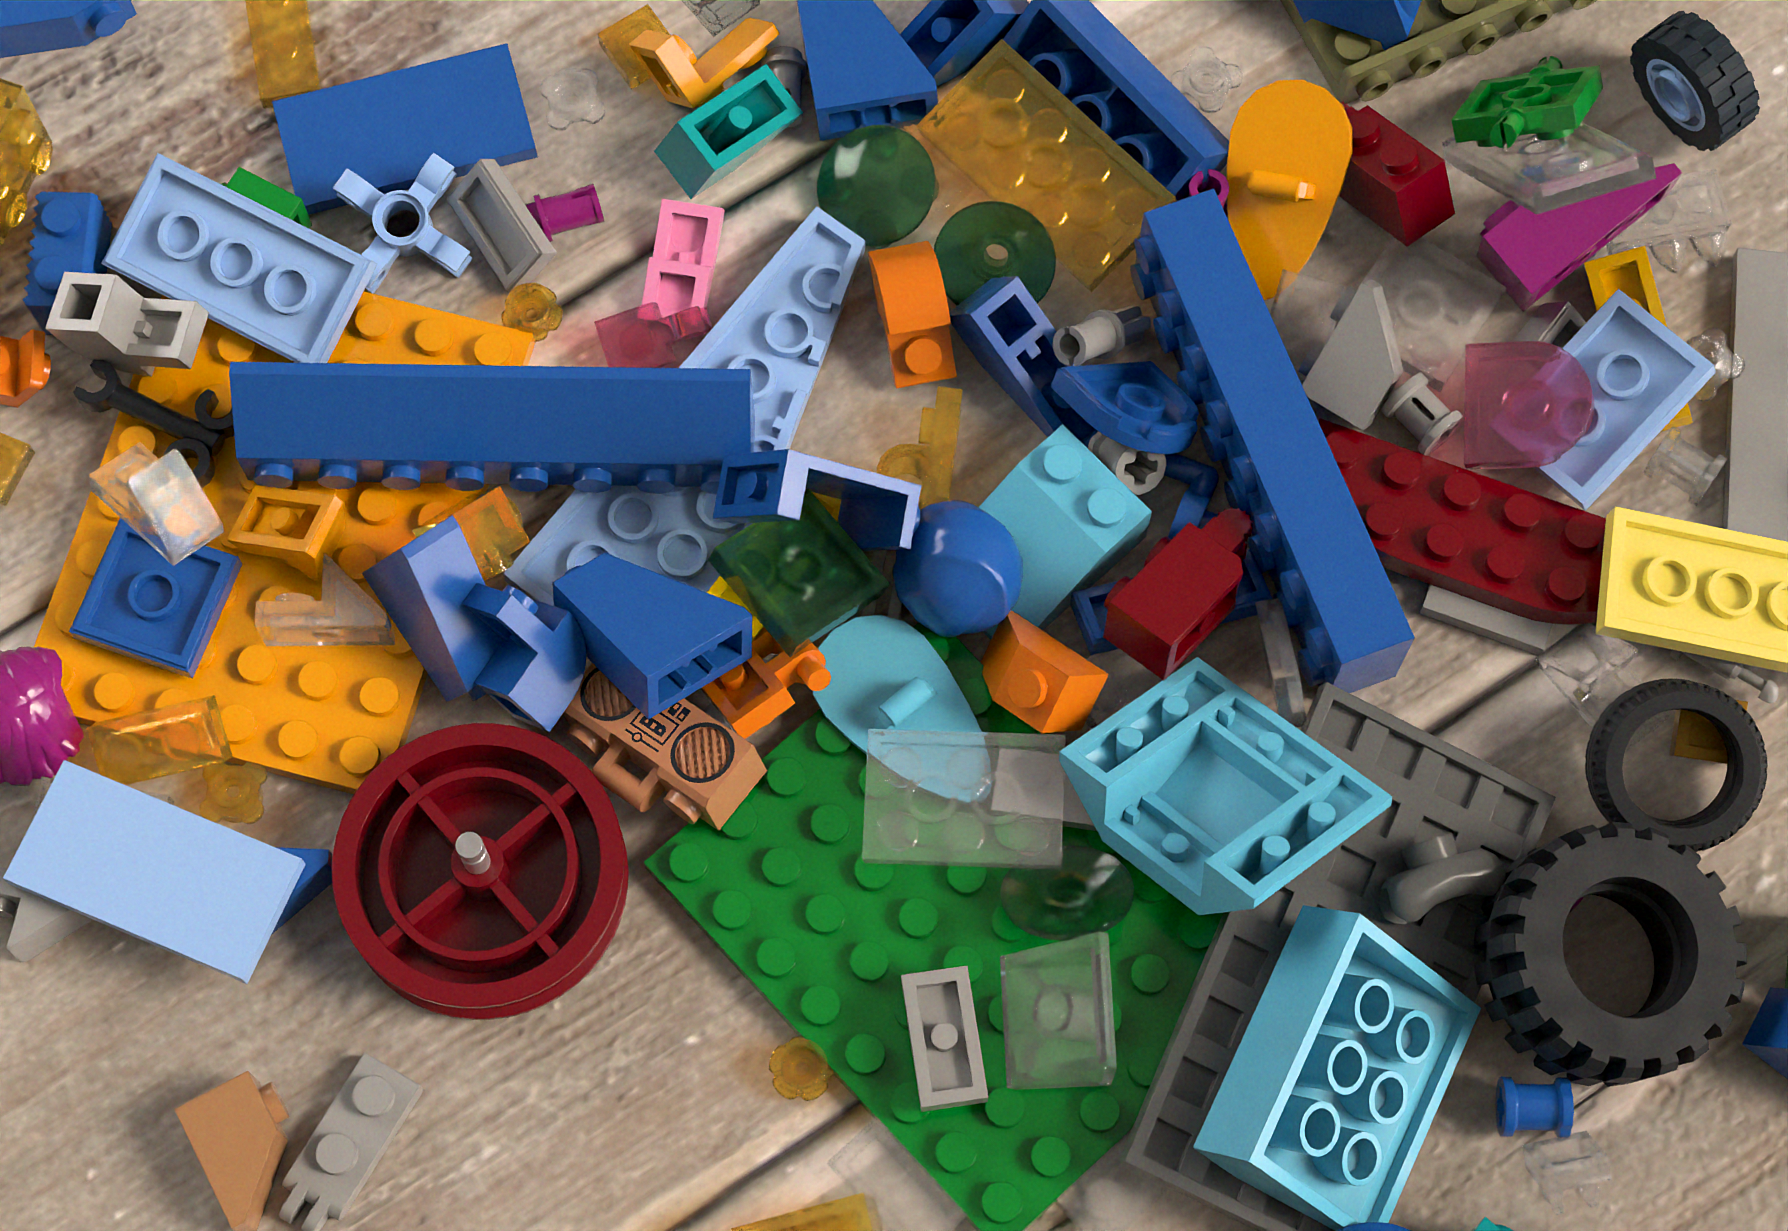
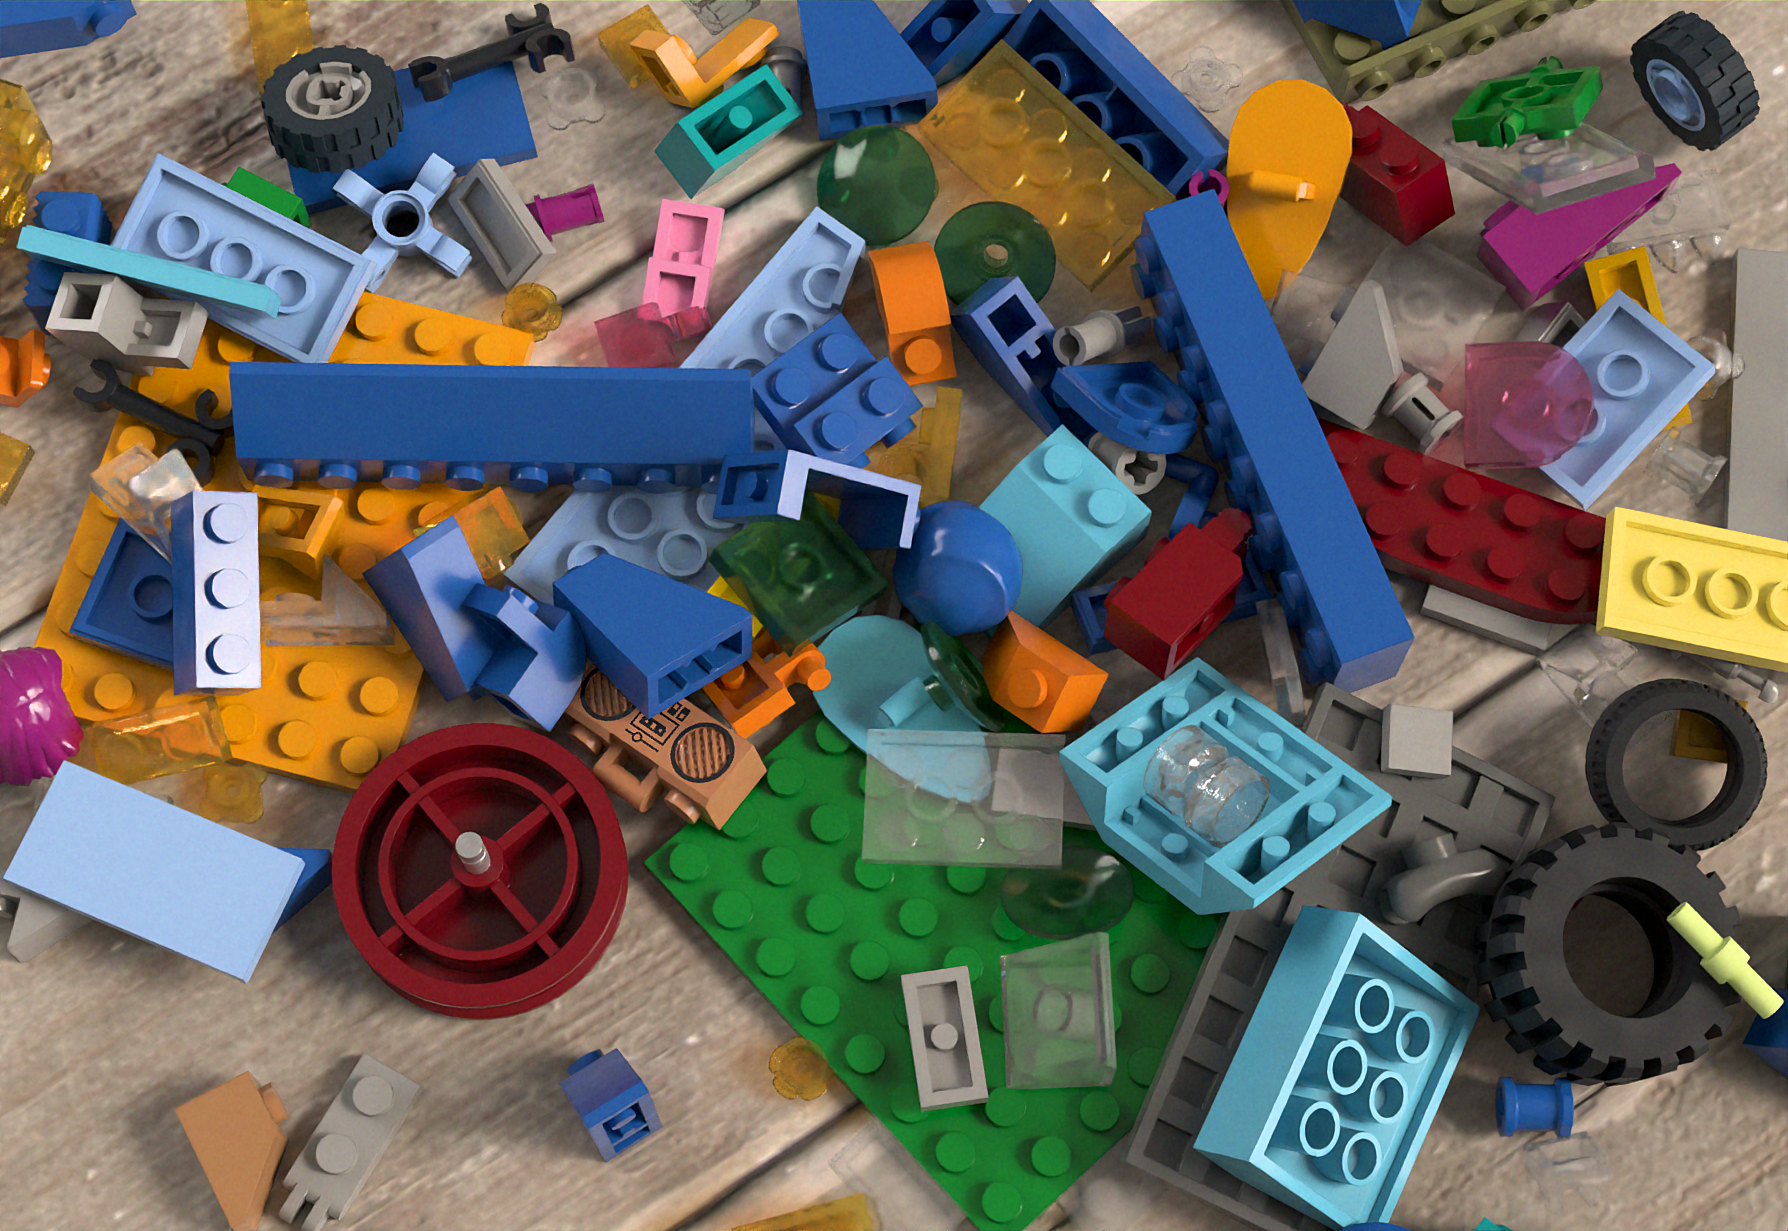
(149, 271): none -> medium azure tile
(215, 593): none -> brick
(332, 109): none -> black wheel
(531, 38): none -> black bar
(610, 1101): none -> blue slope
(834, 396): none -> blue plate
(957, 680): none -> clear green dish
(1205, 785): none -> clear wheel
(1416, 741): none -> light grey tile
(1725, 960): none -> yellowish green bar

